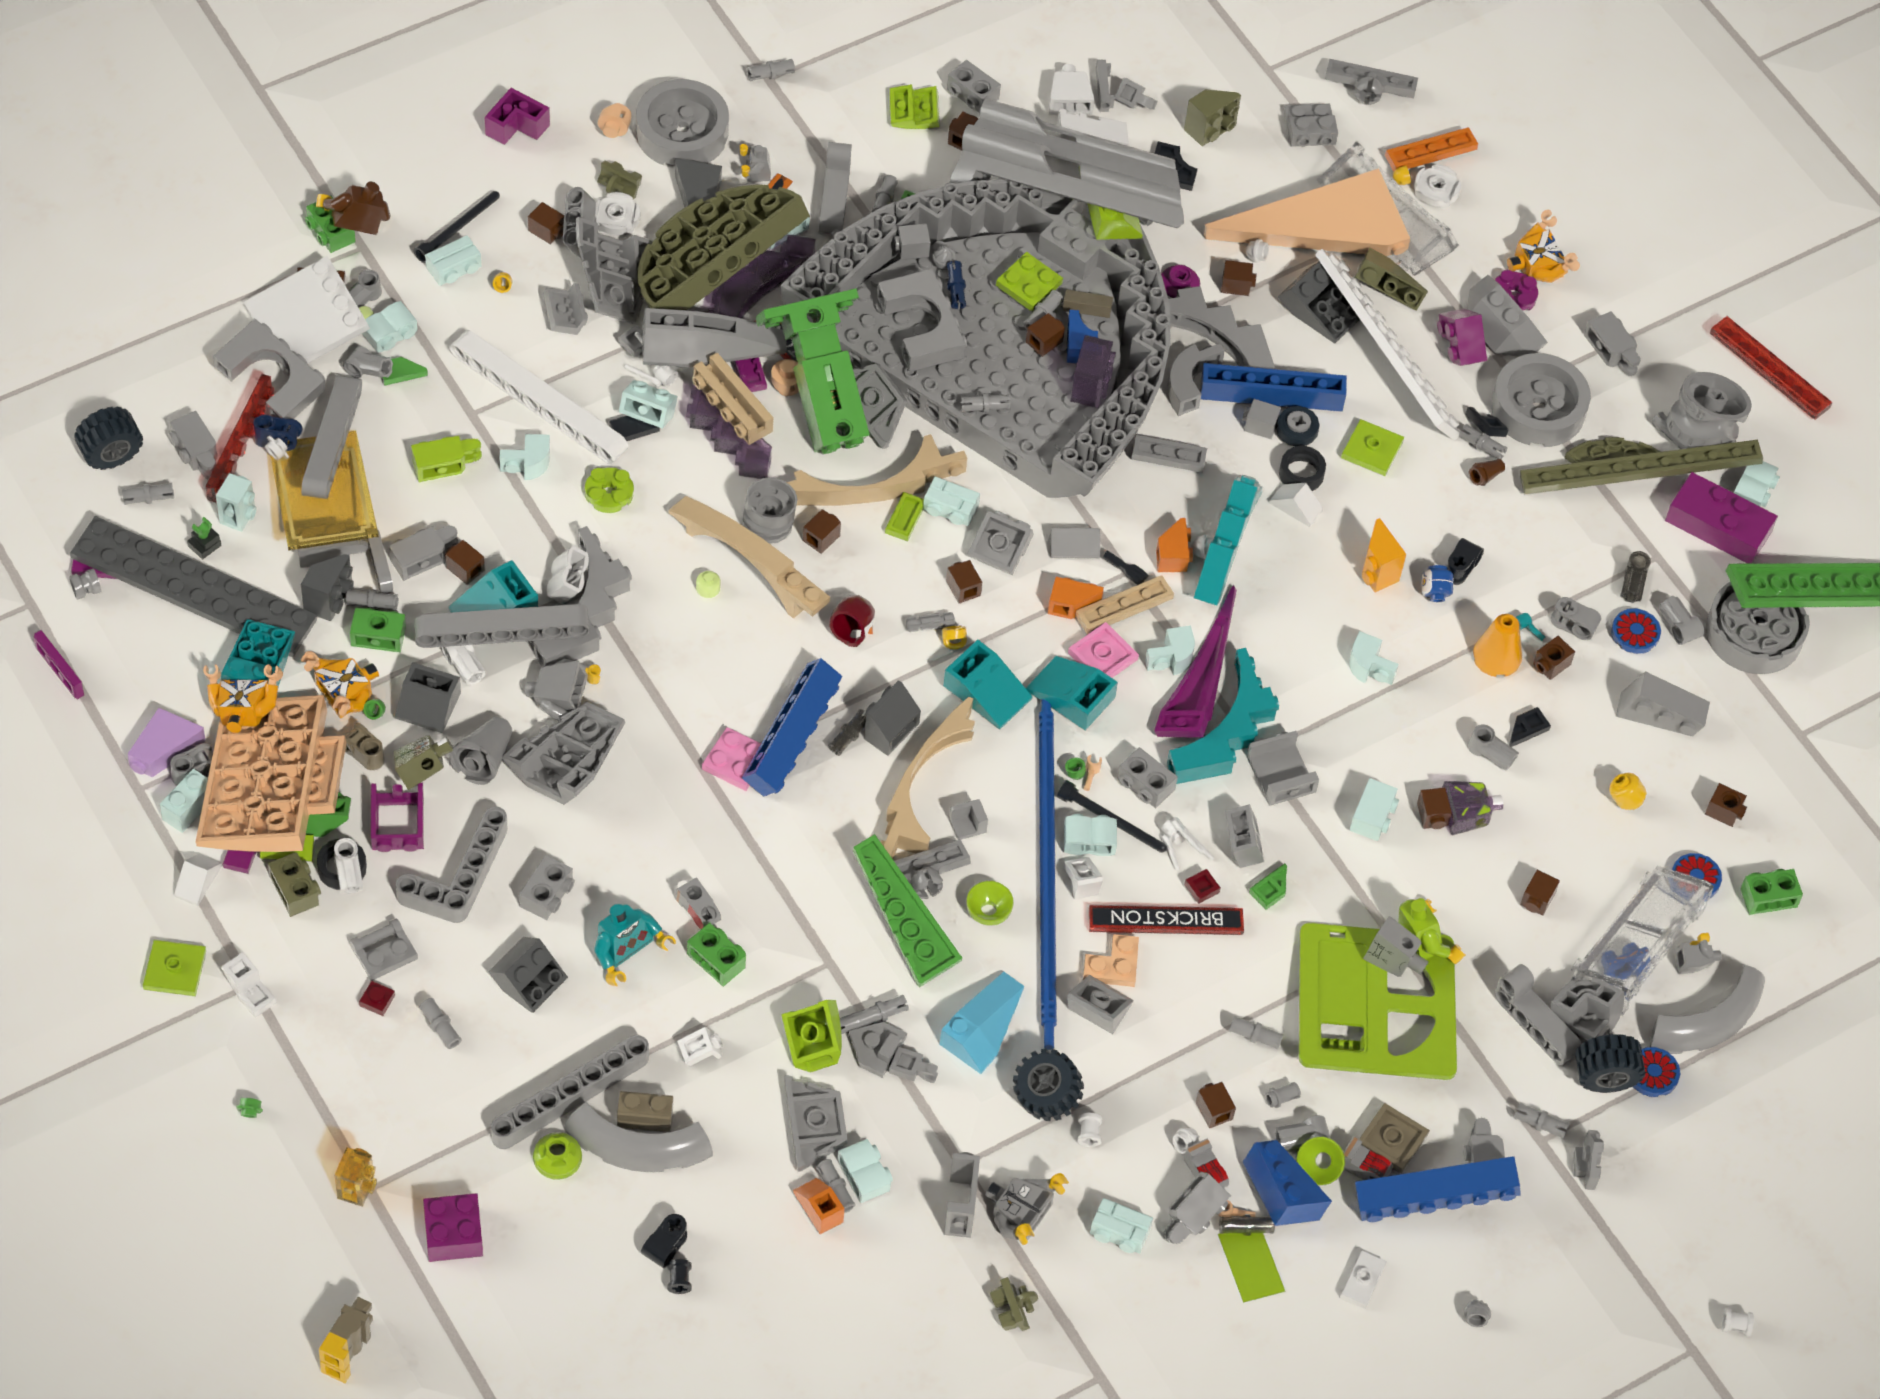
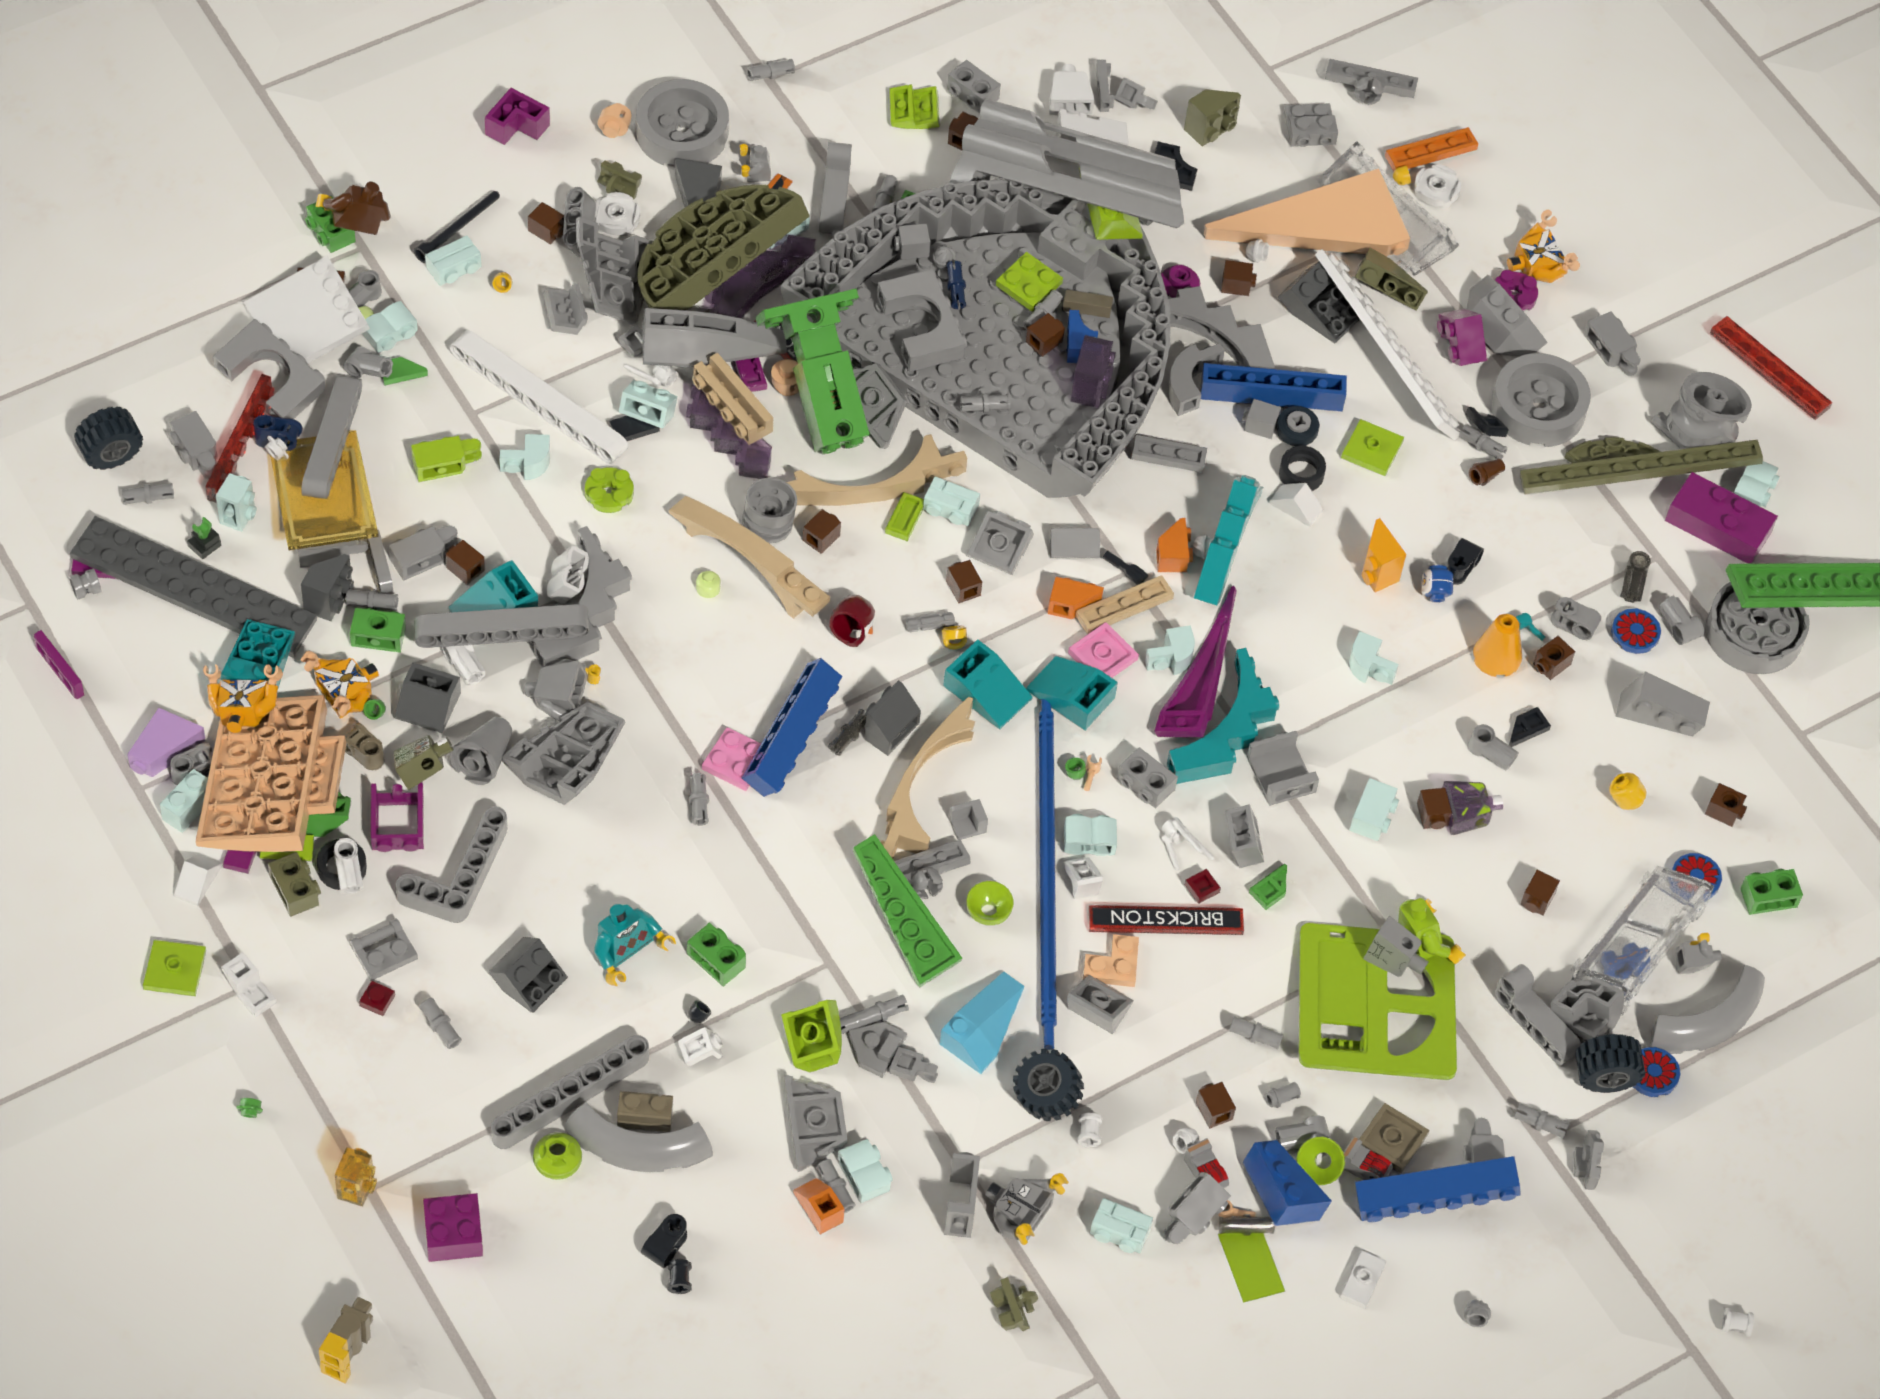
(542, 886): light grey brick -> none
(698, 903): light grey leg -> none
(699, 799): none -> light grey pin
(699, 1012): none -> black hinge
(1070, 793): black piece -> none

